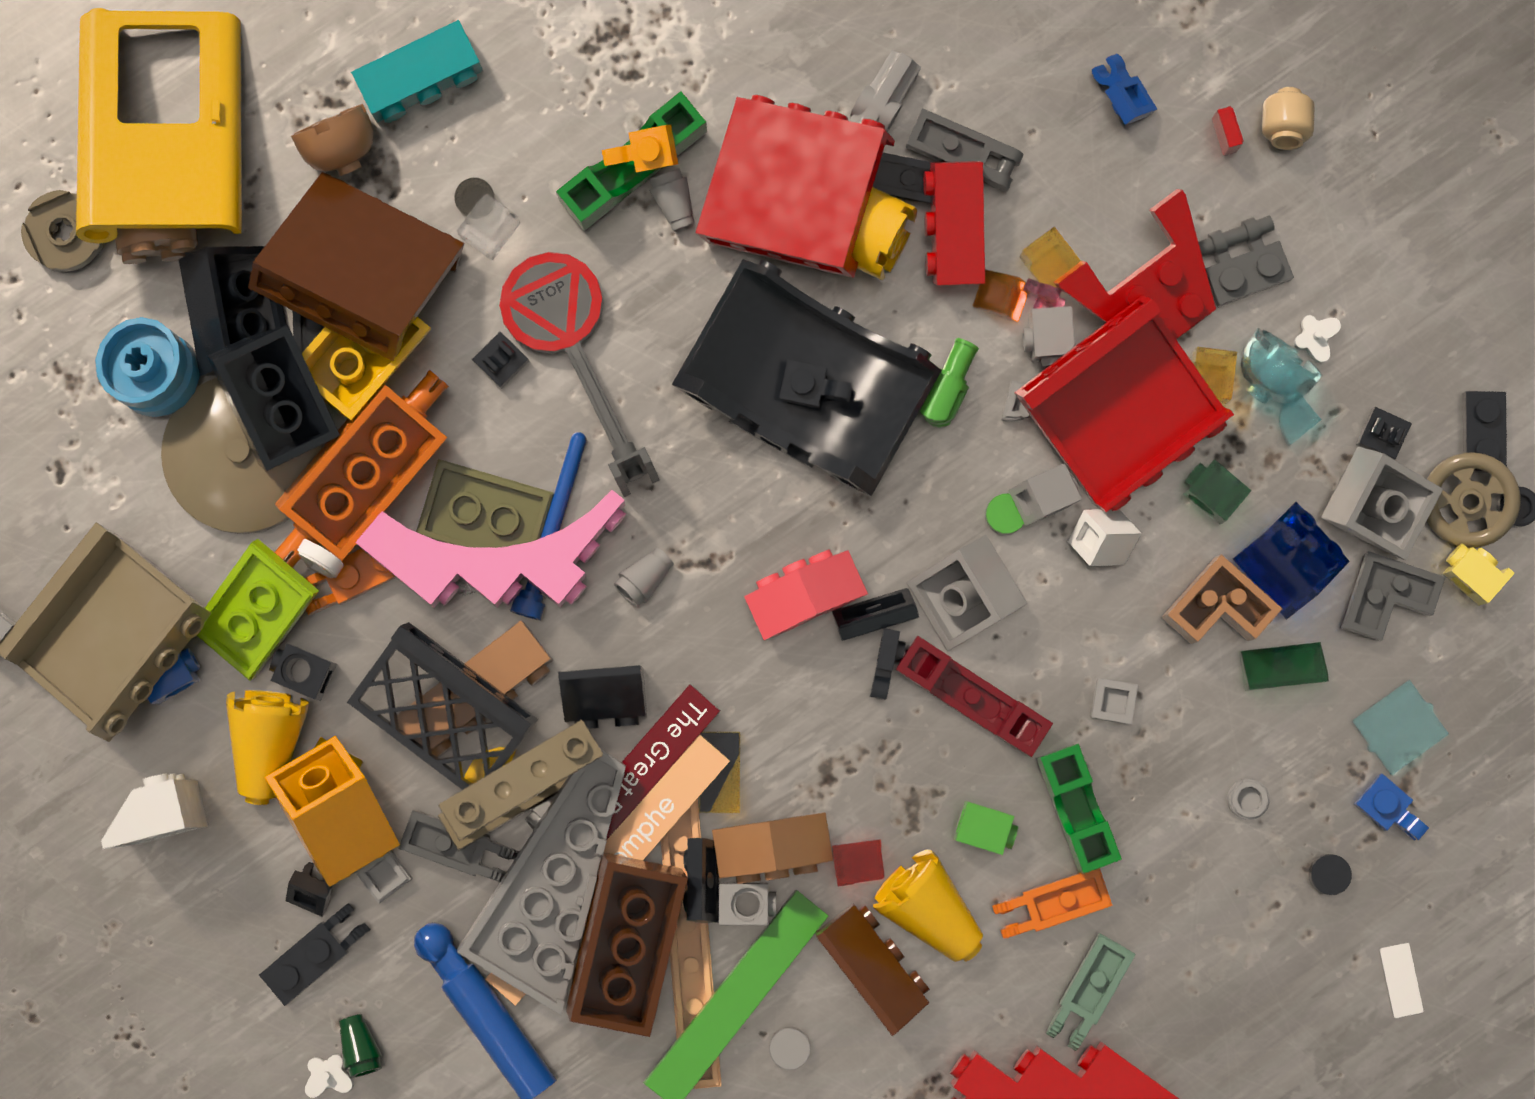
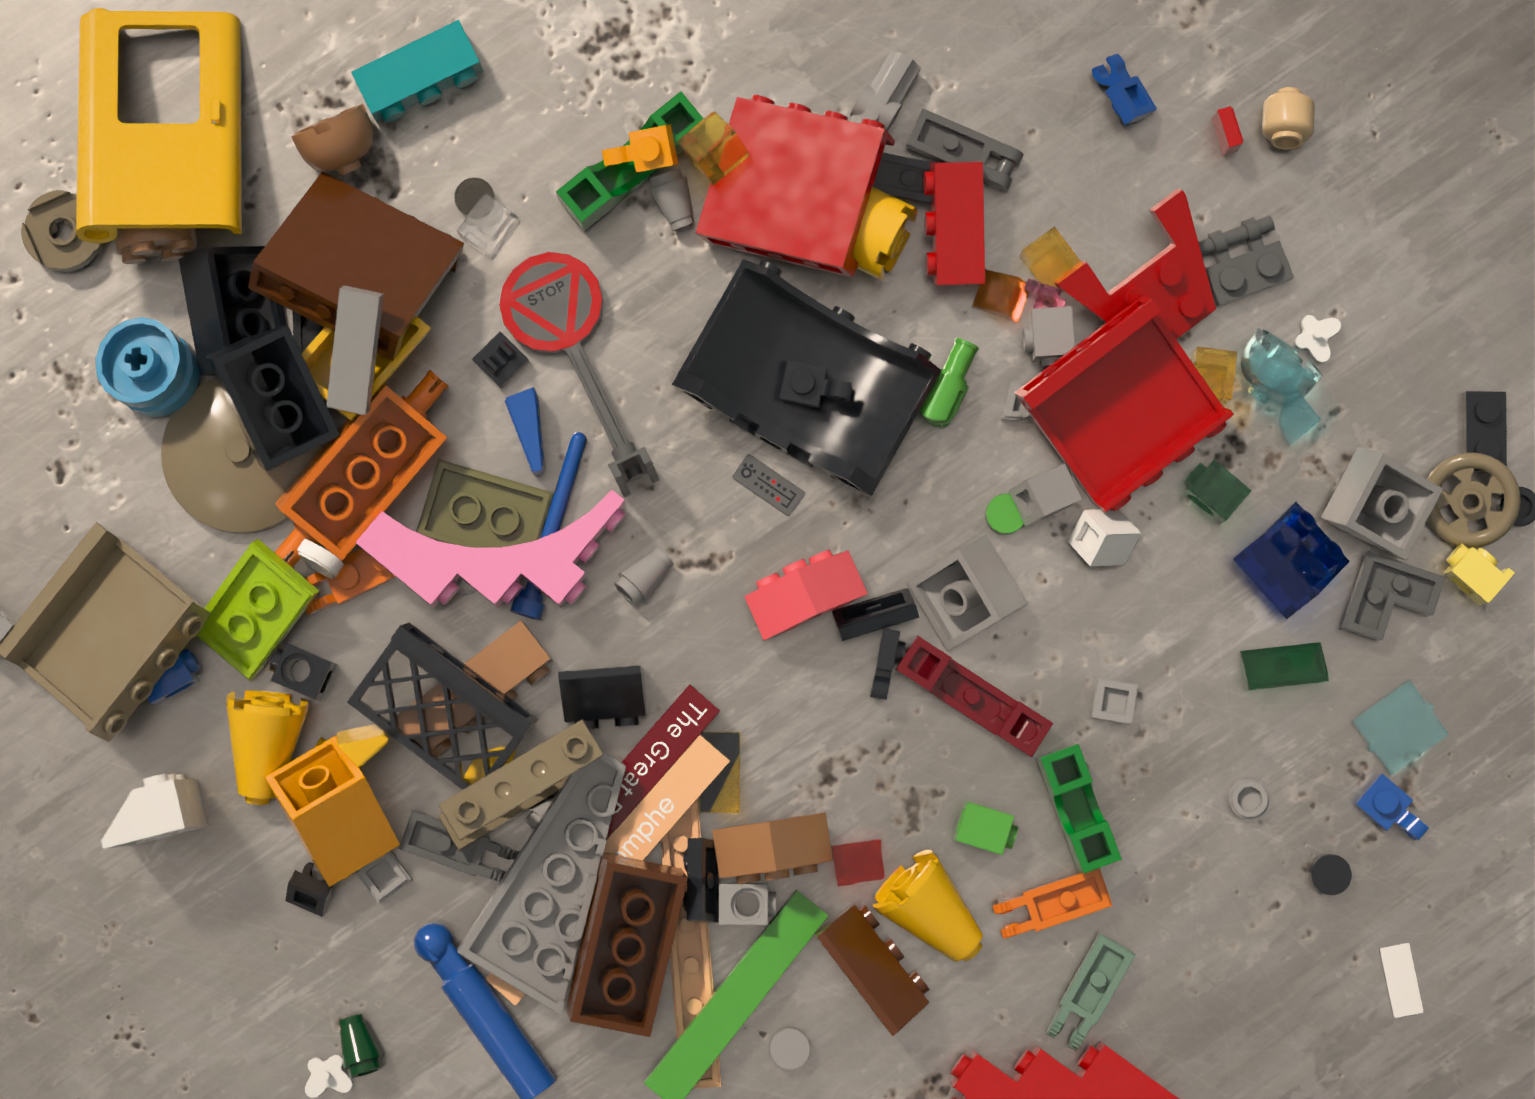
(311, 957): black hinge -> none
(354, 350): none -> light grey tile
(362, 743): none -> yellow slope
(526, 419): none -> blue slope
(713, 147): none -> clear yellow panel
(768, 484): none -> dark grey sticker
(1223, 593): medium nougat brick -> none
(1384, 433): black tile -> none

